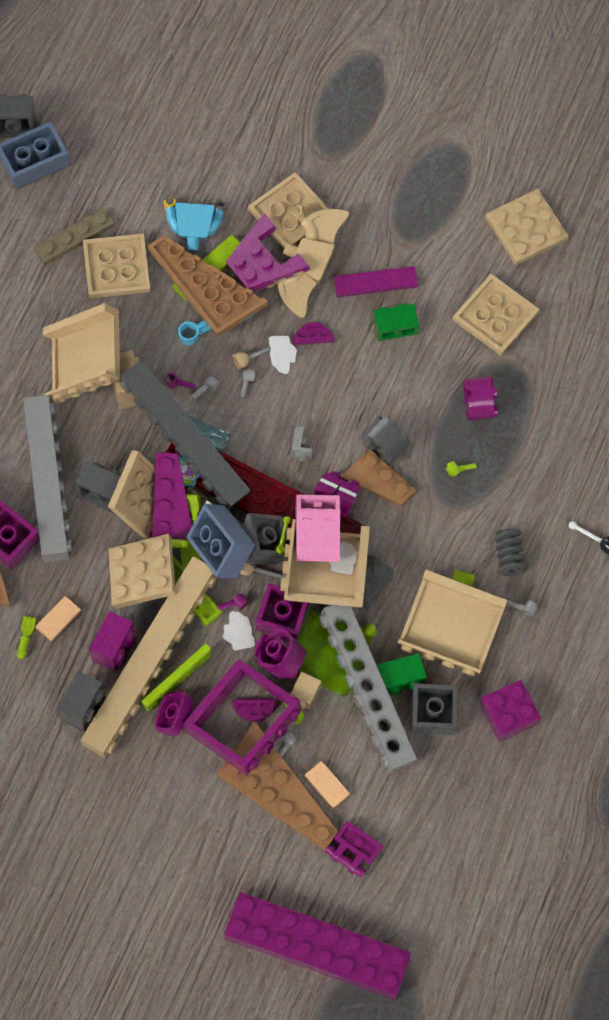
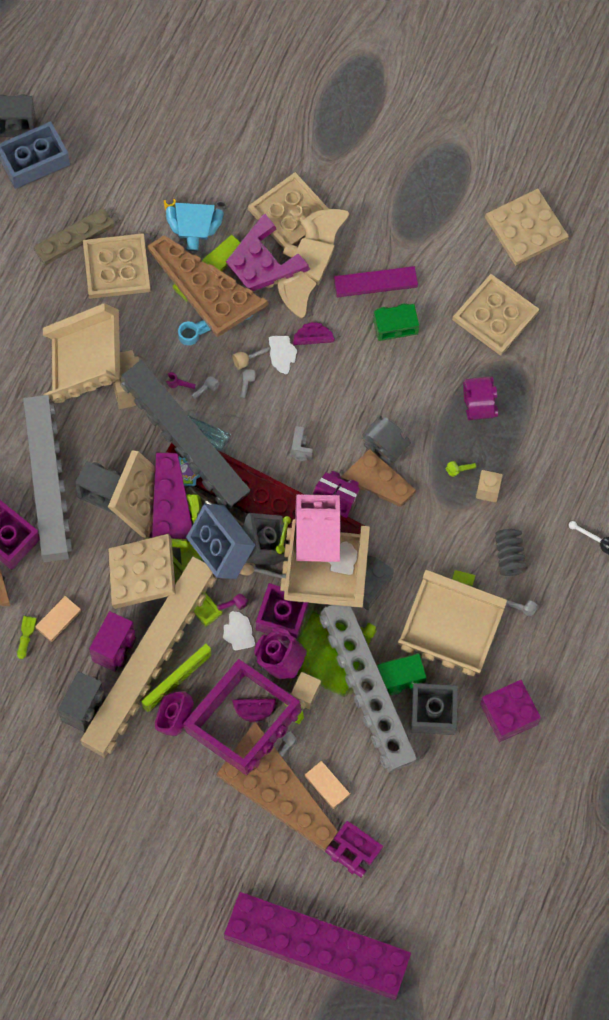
(489, 486): none -> tan brick

